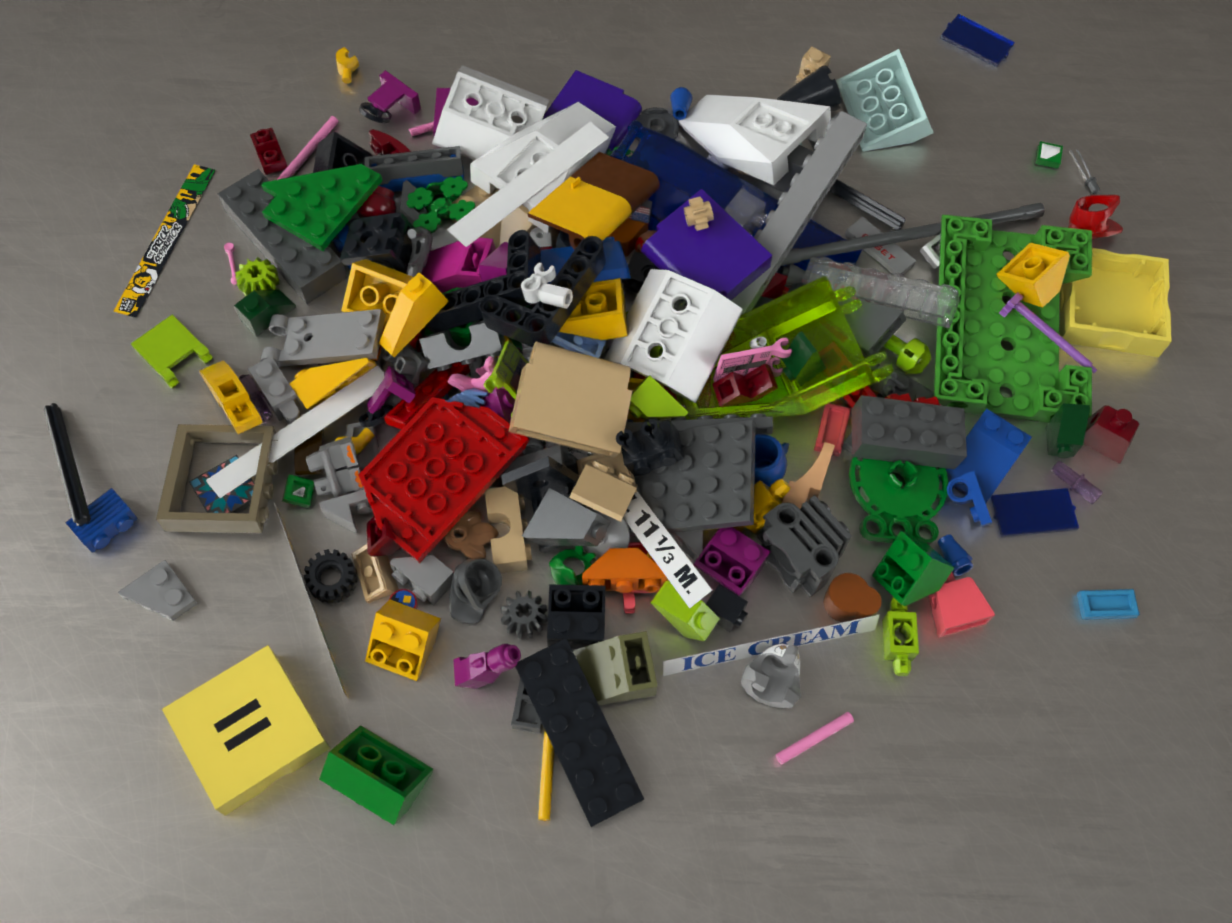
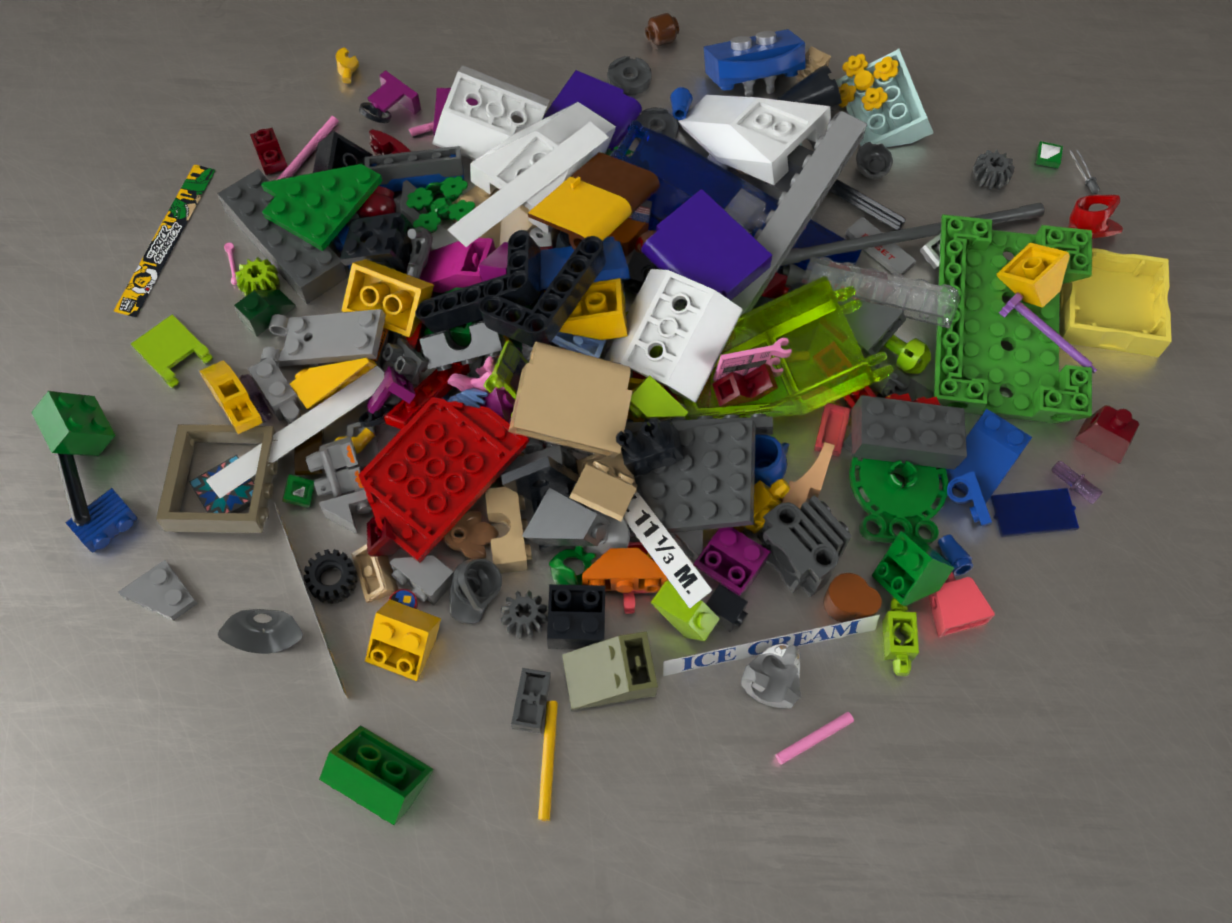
(72, 424): none -> green brick
(245, 730): light yellow tile -> none
(247, 634): none -> dark grey piece
(412, 311): yellow slope -> none
(485, 667): magenta piece -> none
(536, 288): white bar -> none
(579, 732): black plate -> none
(630, 85): none -> dark grey tile
(662, 29): none -> reddish brown head
(698, 213): tan gear -> none
(755, 58): none -> blue piece
(761, 340): white piece -> none
(803, 362): dark green slope -> none
(864, 80): none -> yellow plant
(874, 160): none -> dark grey hair
(977, 40): clear blue piece -> none
(993, 169): none -> dark grey gear
(1067, 430): dark green slope -> none
(1107, 604): dark azure tile -> none

